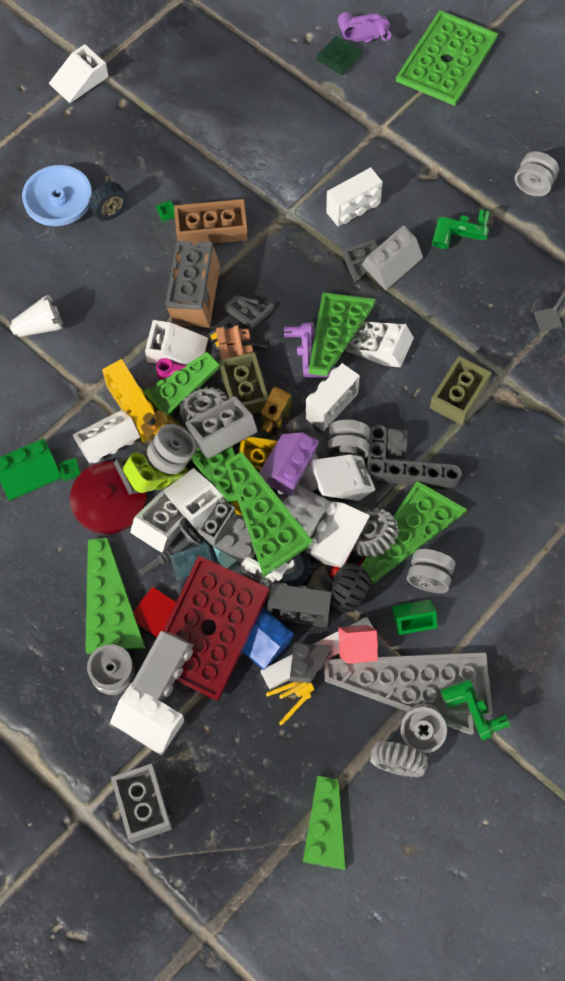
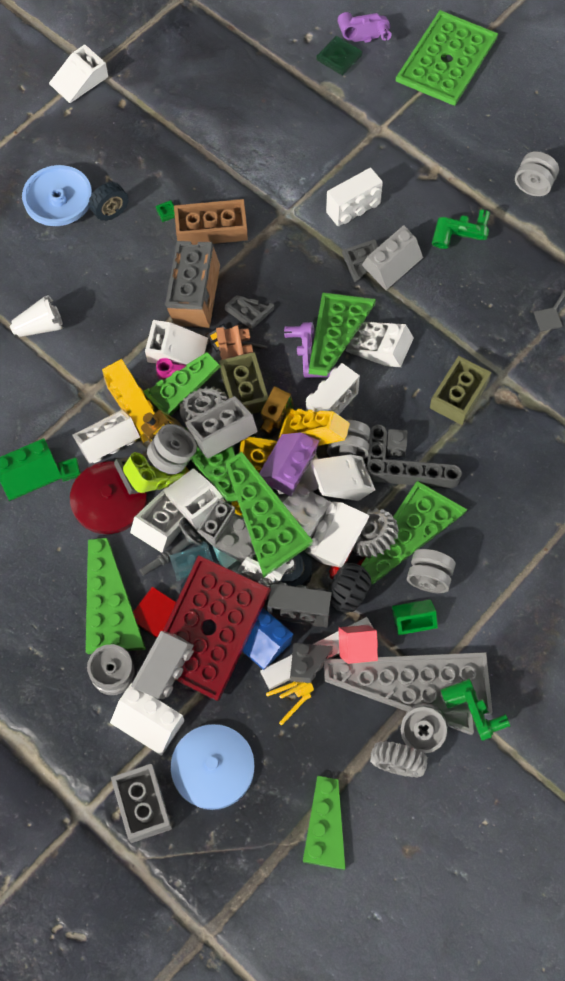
(212, 767): none -> light blue dish
(320, 425): none -> yellow wedge

